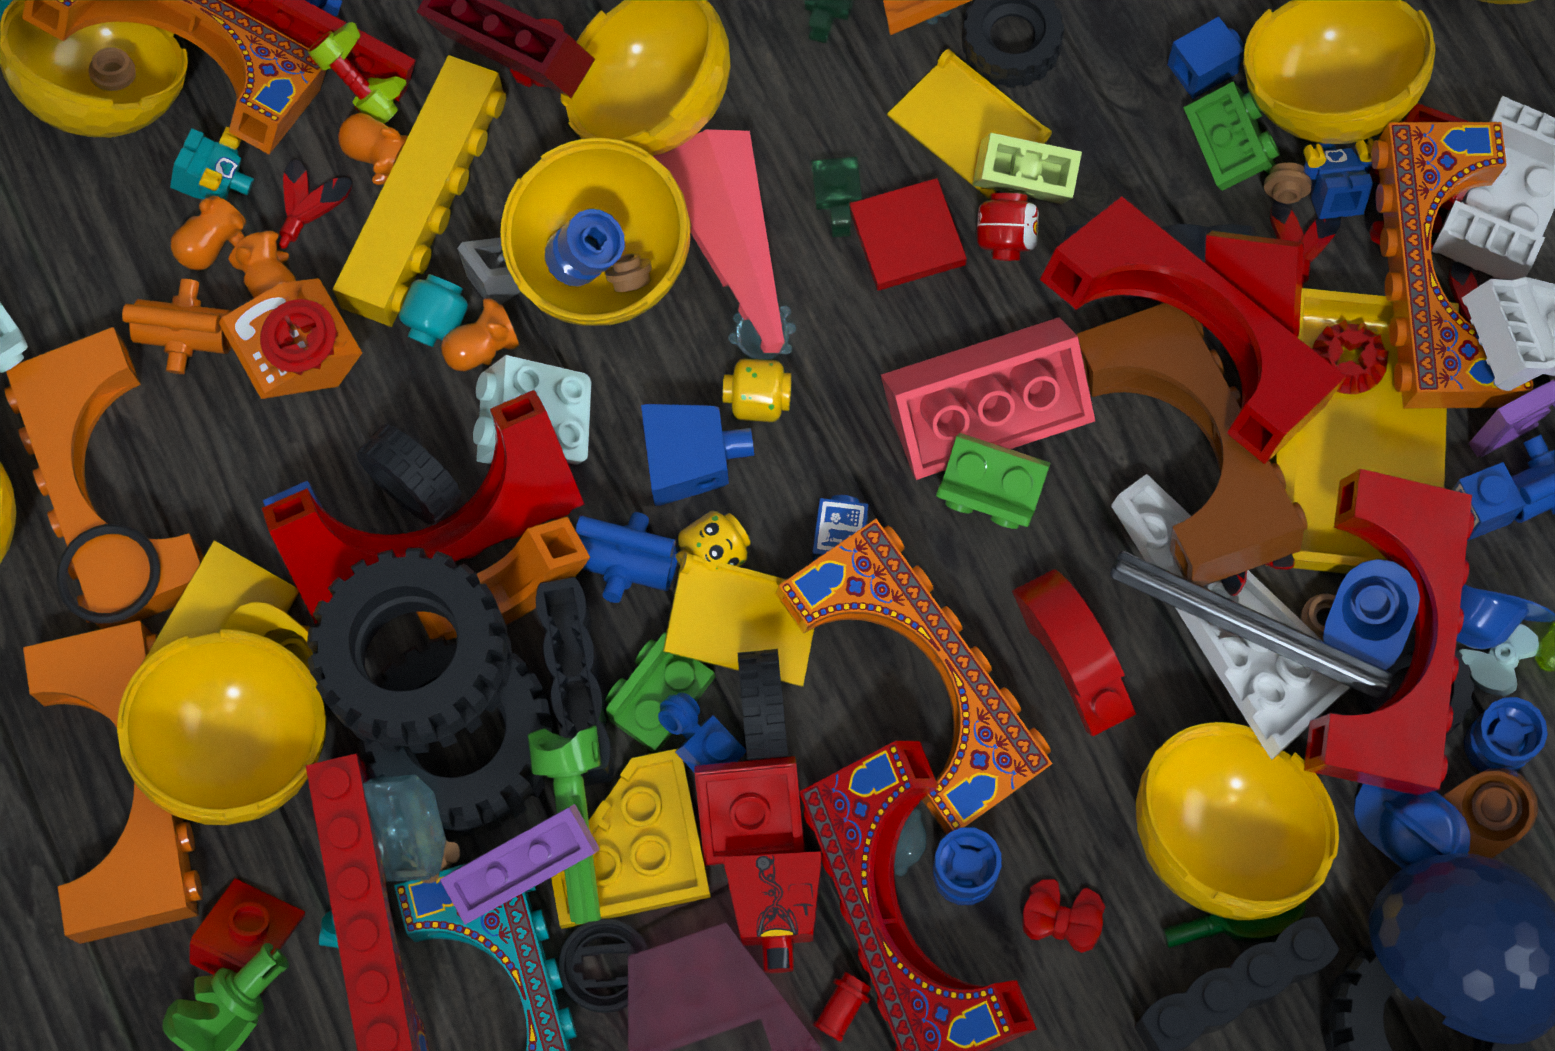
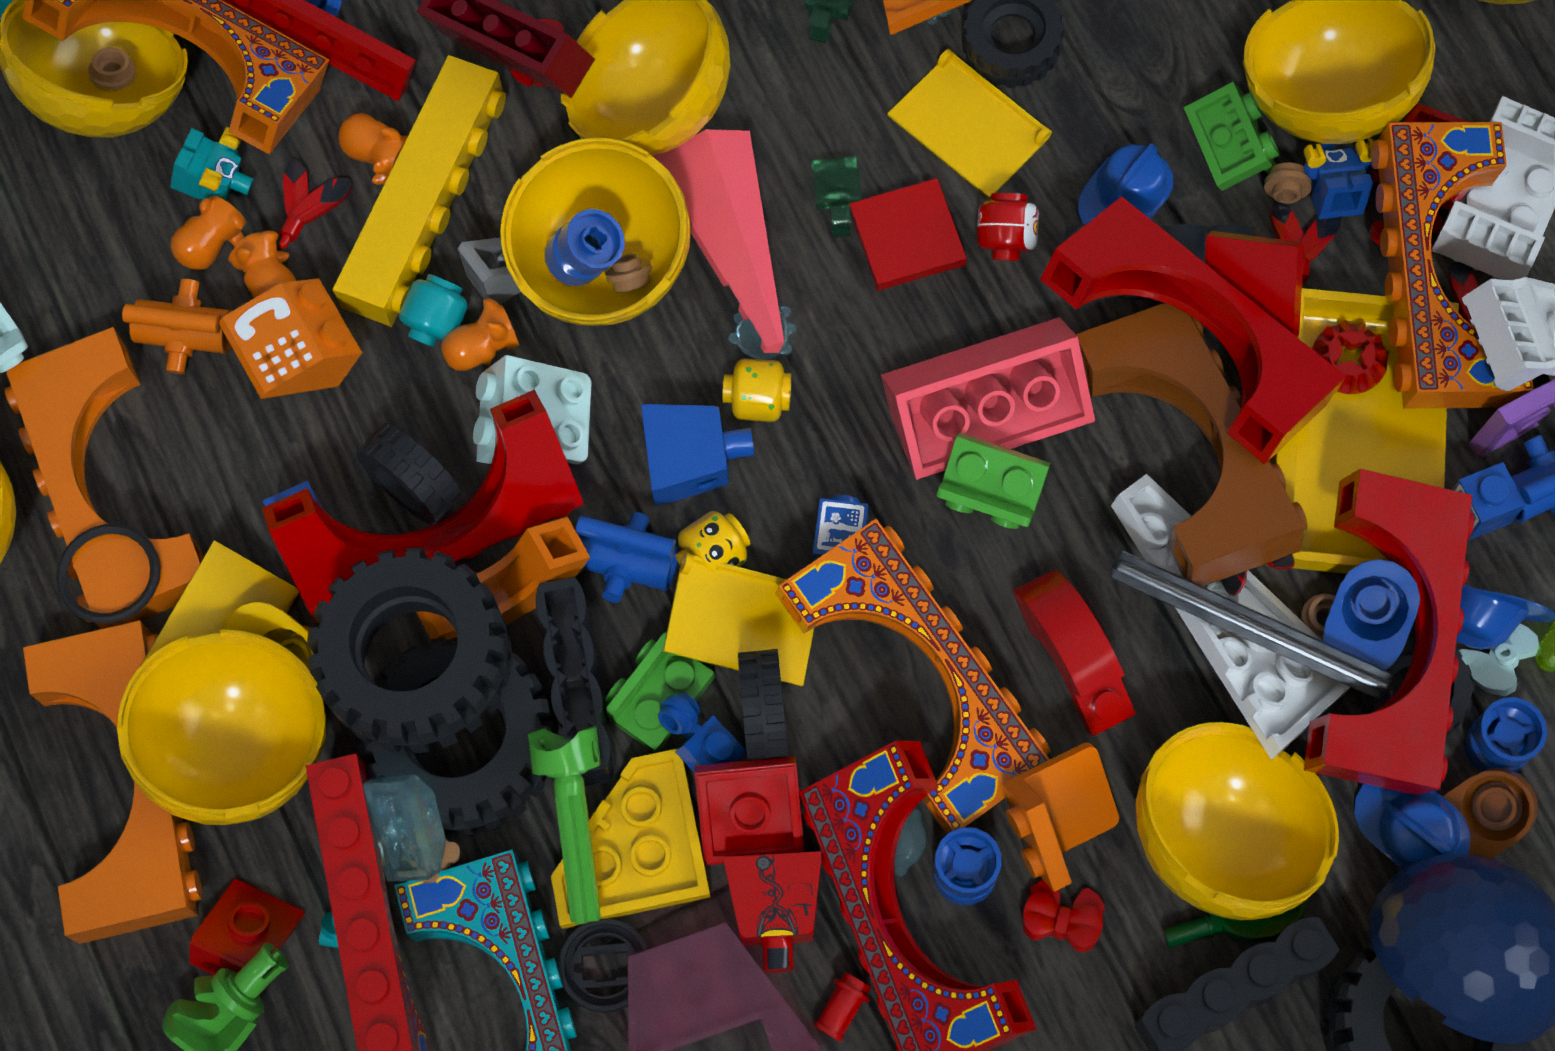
(277, 336): red gear -> none
(372, 95): lime piece -> none
(520, 864): medium lavender plate -> none
(1027, 168): yellowish green brick -> none
(1059, 809): none -> orange bracket
(1129, 172): none -> blue piece
(1206, 57): blue brick -> none

